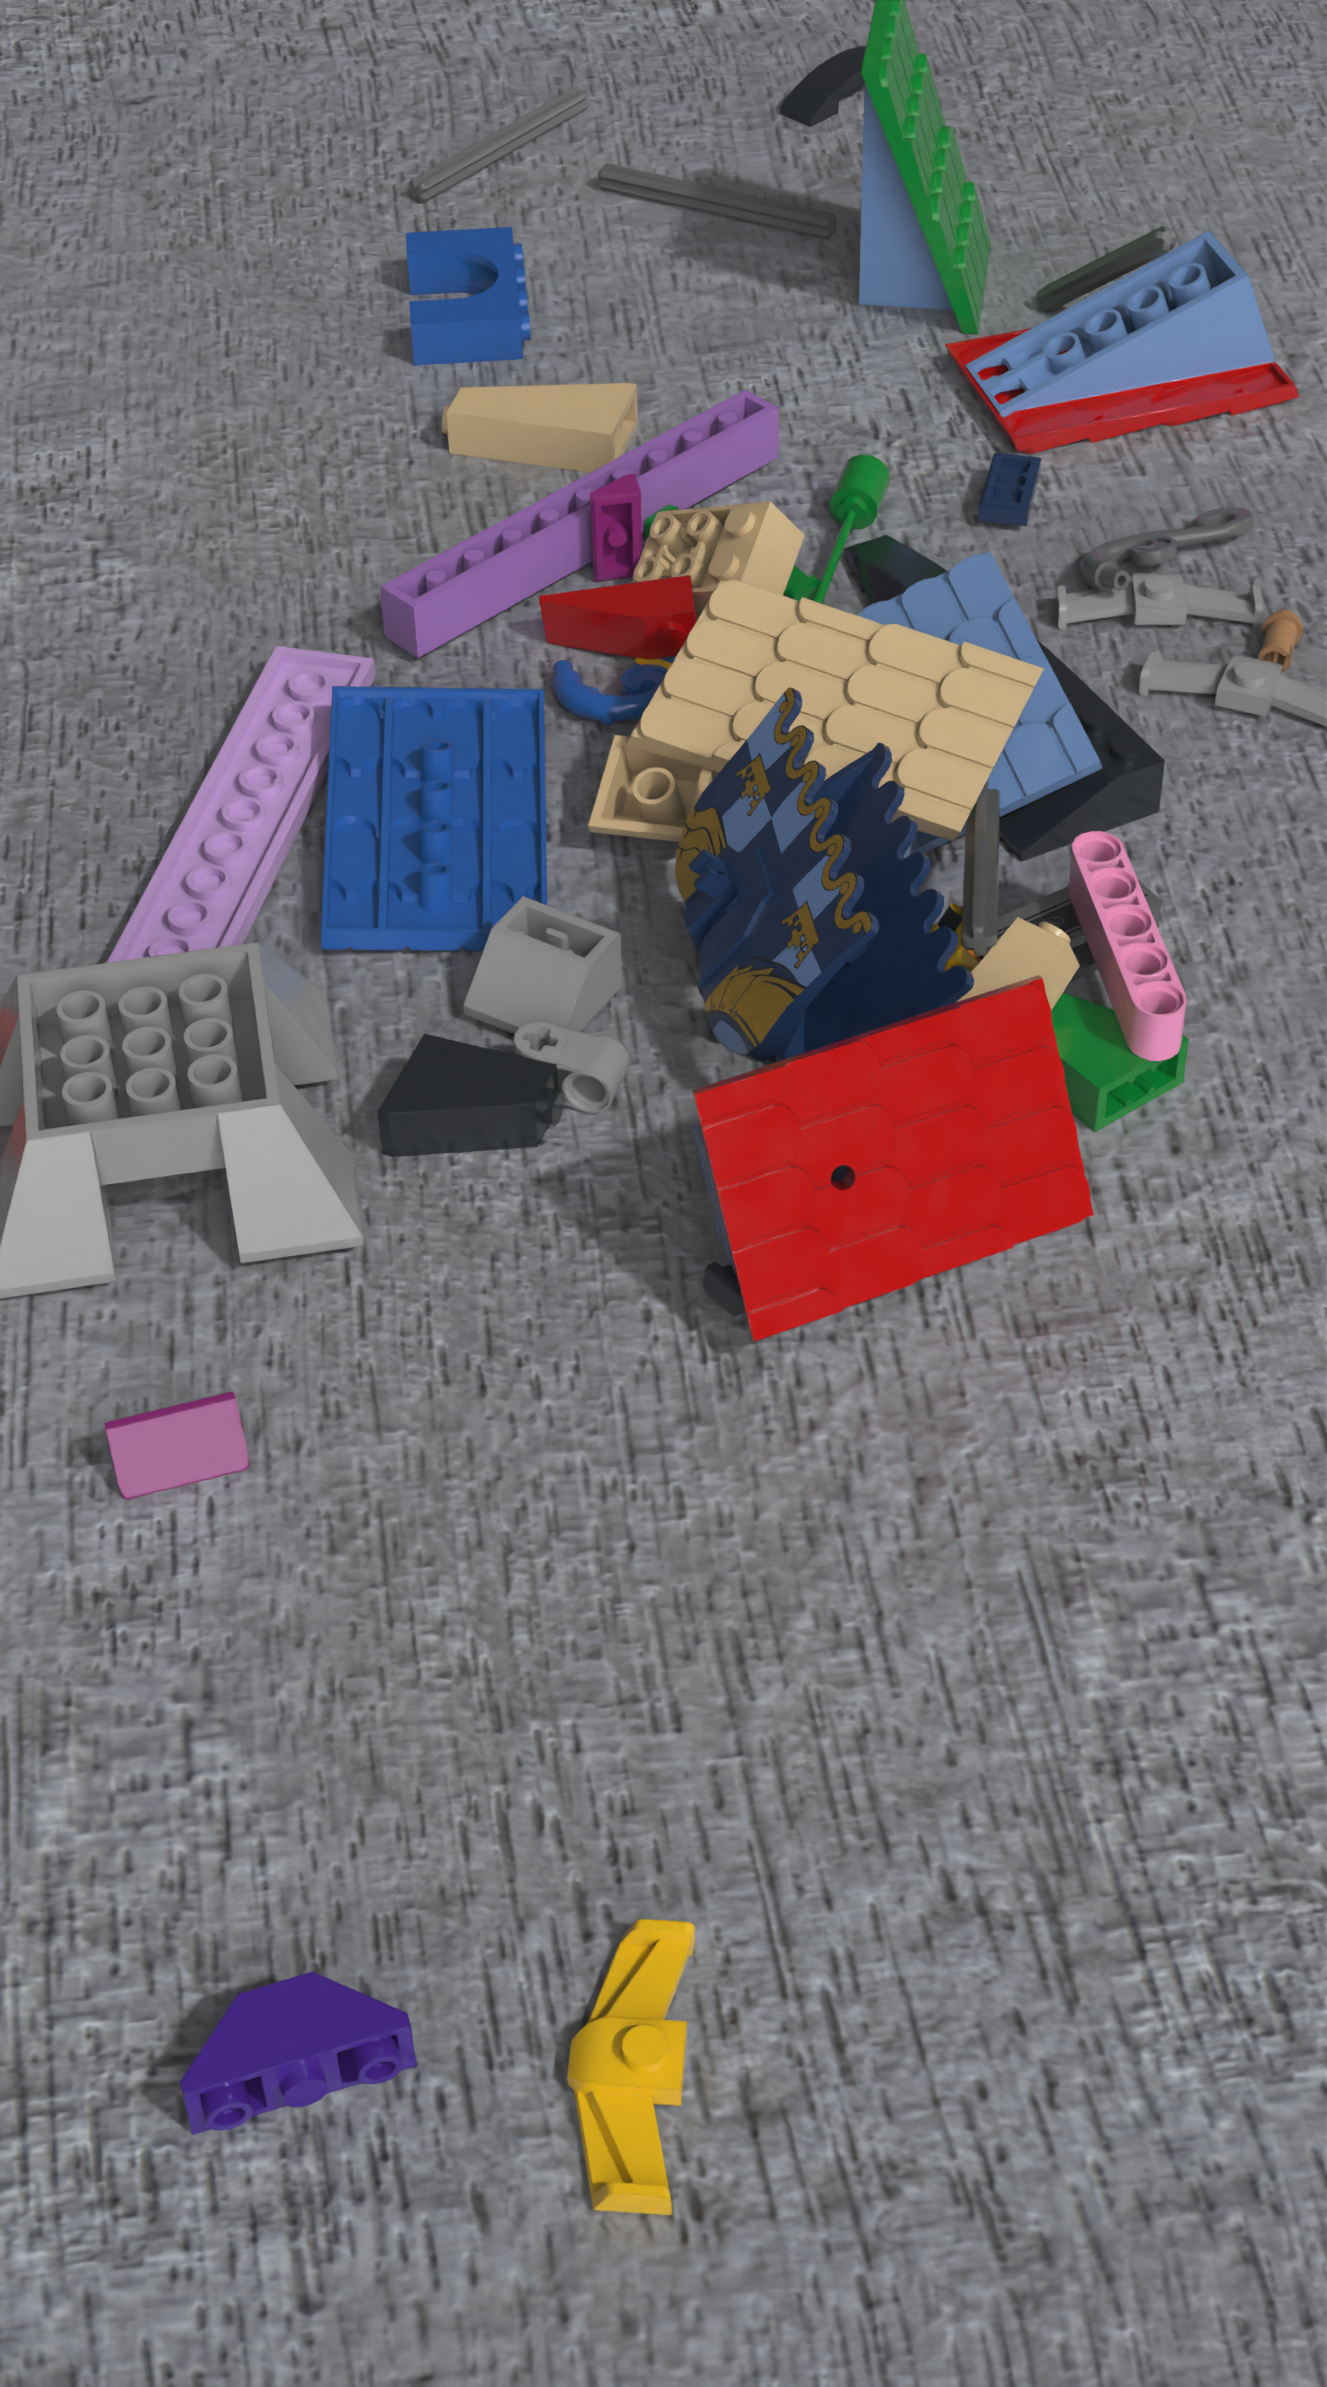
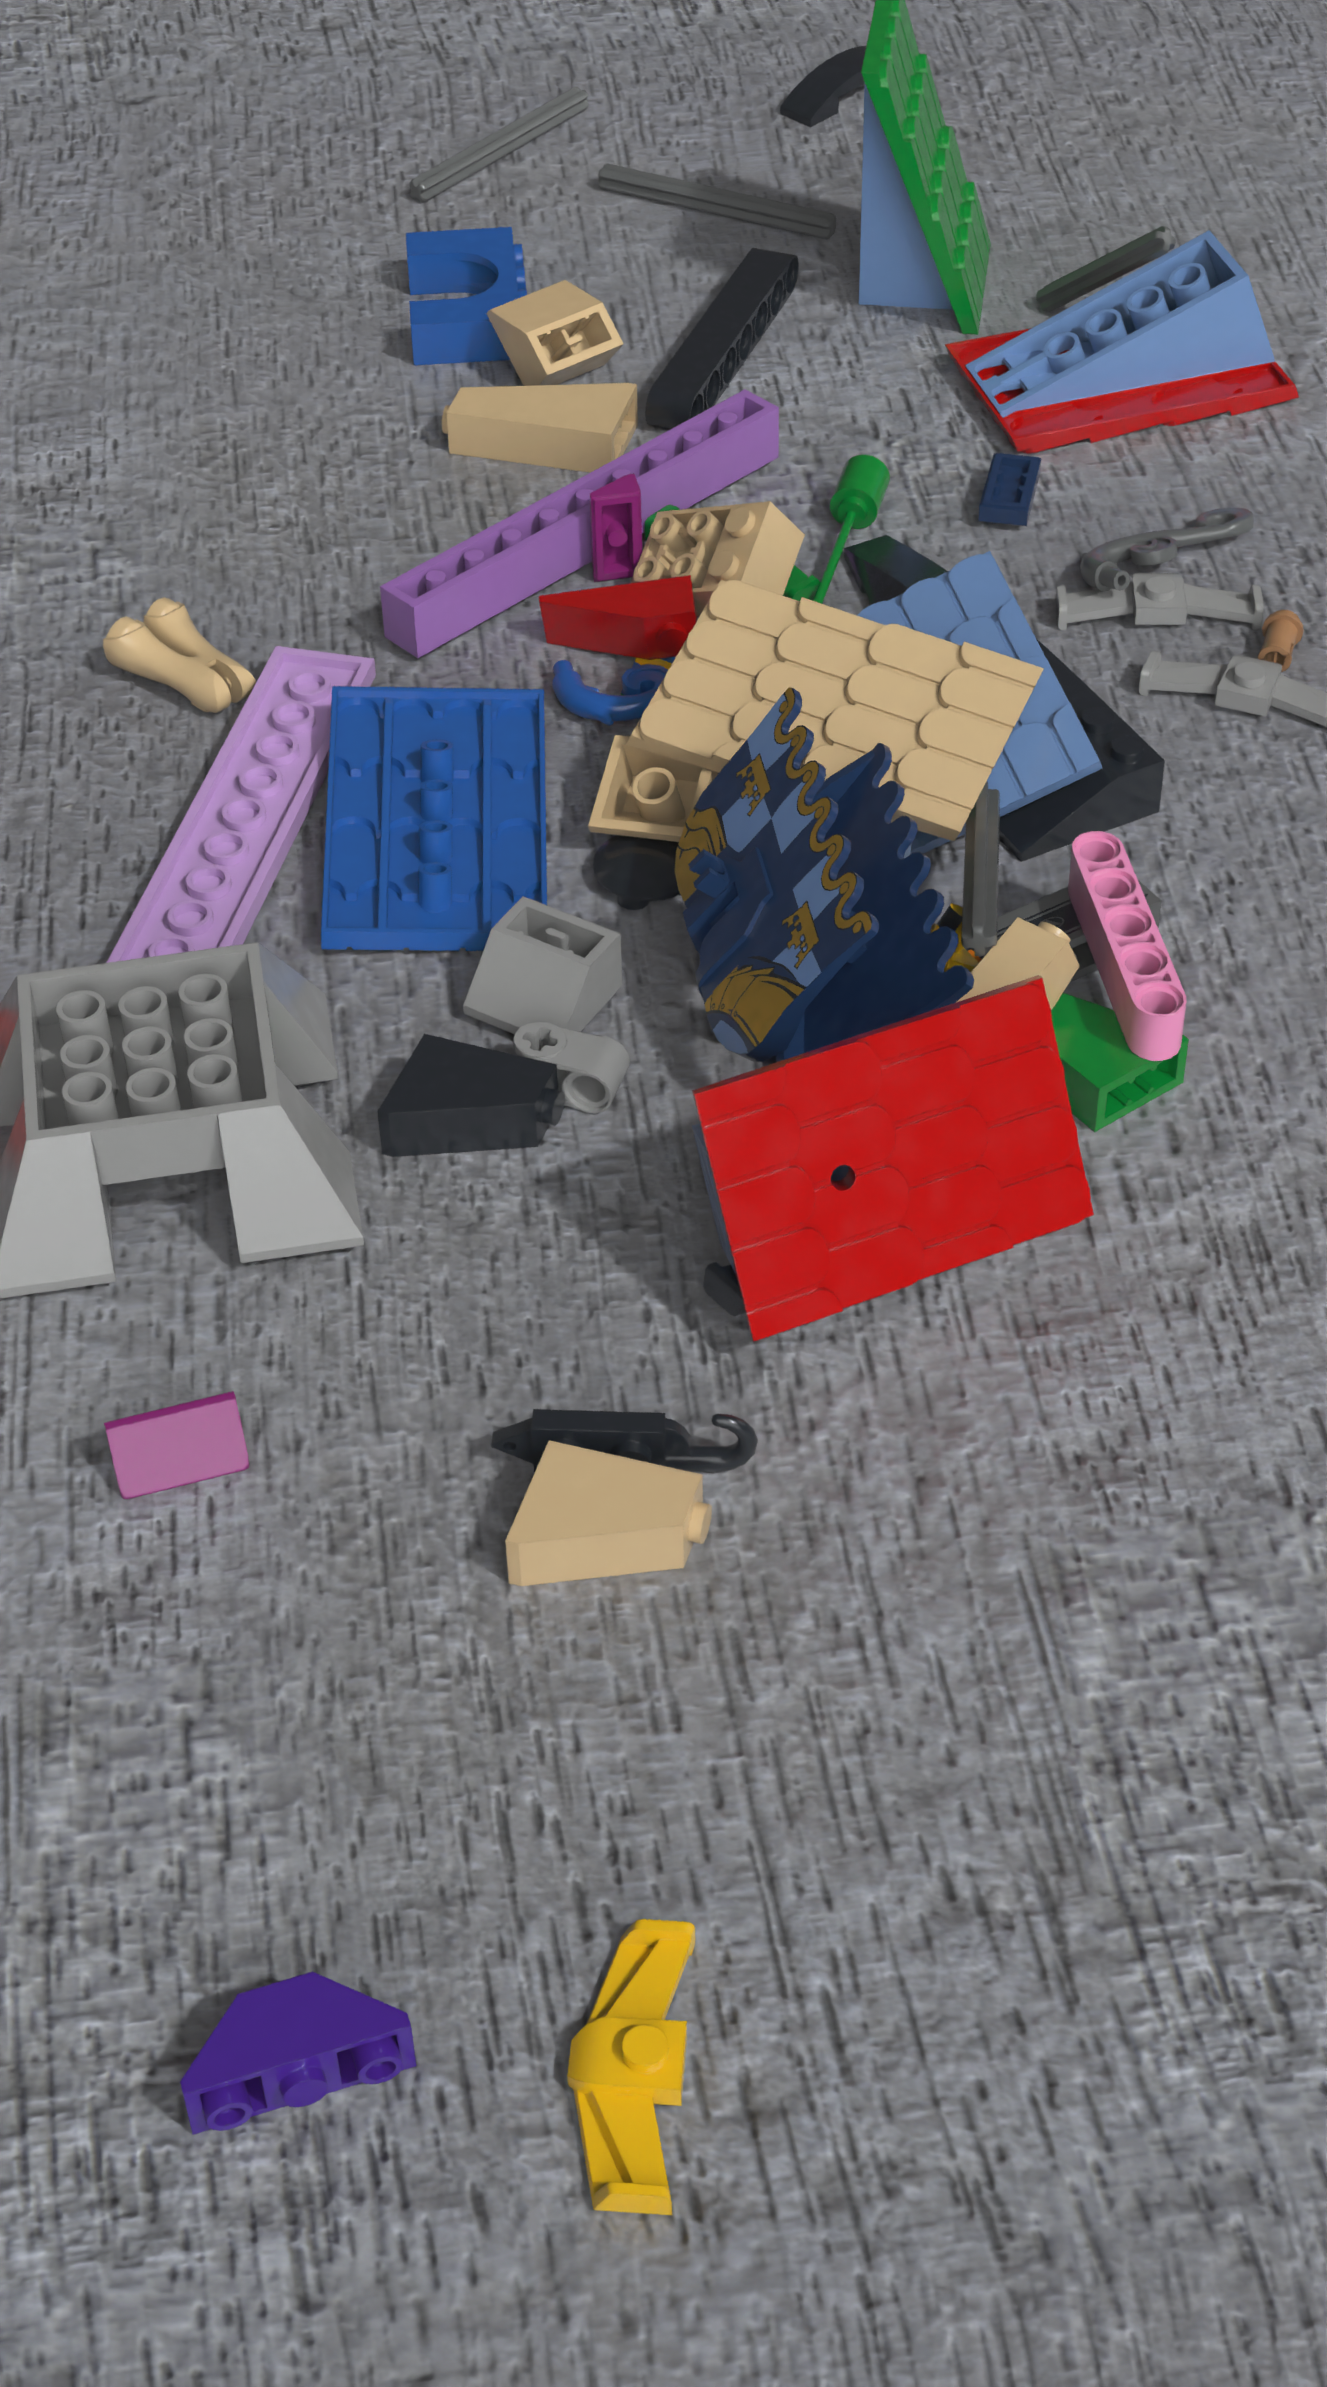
(175, 654): none -> tan piece
(555, 334): none -> tan slope
(603, 1518): none -> tan slope
(627, 1434): none -> black plate
(637, 870): none -> black dish
(722, 338): none -> black beam

